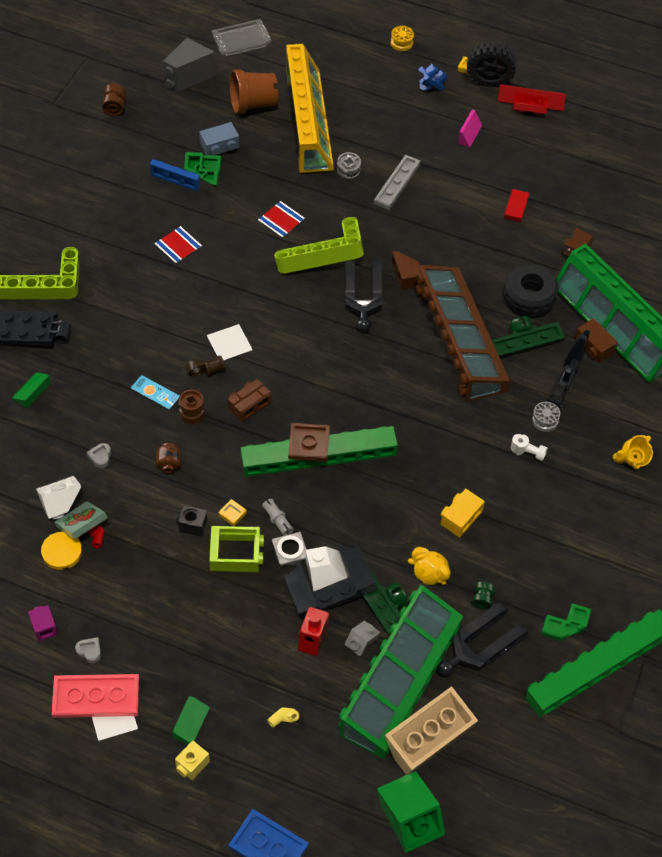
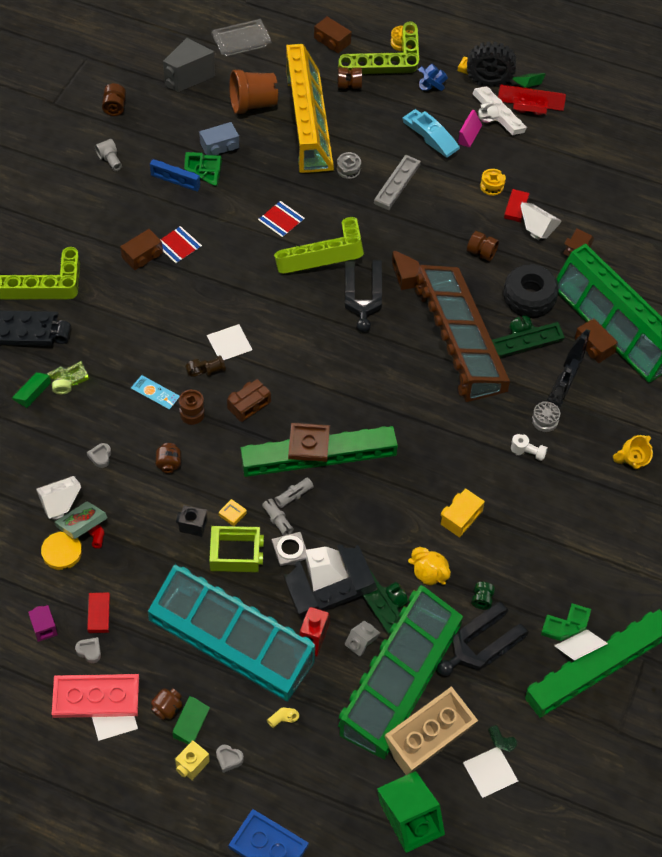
(61, 386): none -> yellowish green tile
(74, 373): none -> clear neon green slope
(98, 613): none -> red tile
(108, 151): none -> light grey pin
(141, 249): none -> reddish brown brick
(166, 704): none -> reddish brown head
(229, 758): none -> light grey tile
(232, 632): none -> window
(294, 492): none -> light grey pin
(332, 34): none -> reddish brown brick
(355, 78): none -> reddish brown wheel
(386, 58): none -> lime beam
(432, 131): none -> medium azure slope
(481, 245): none -> reddish brown wheel
(490, 772): none -> white sticker
(493, 181): none -> yellow wheel
(495, 110): none -> white plate
(501, 742): none -> clear green arm
(529, 79): none -> green slope
(538, 221): none -> white slope
(580, 644): none -> white sticker

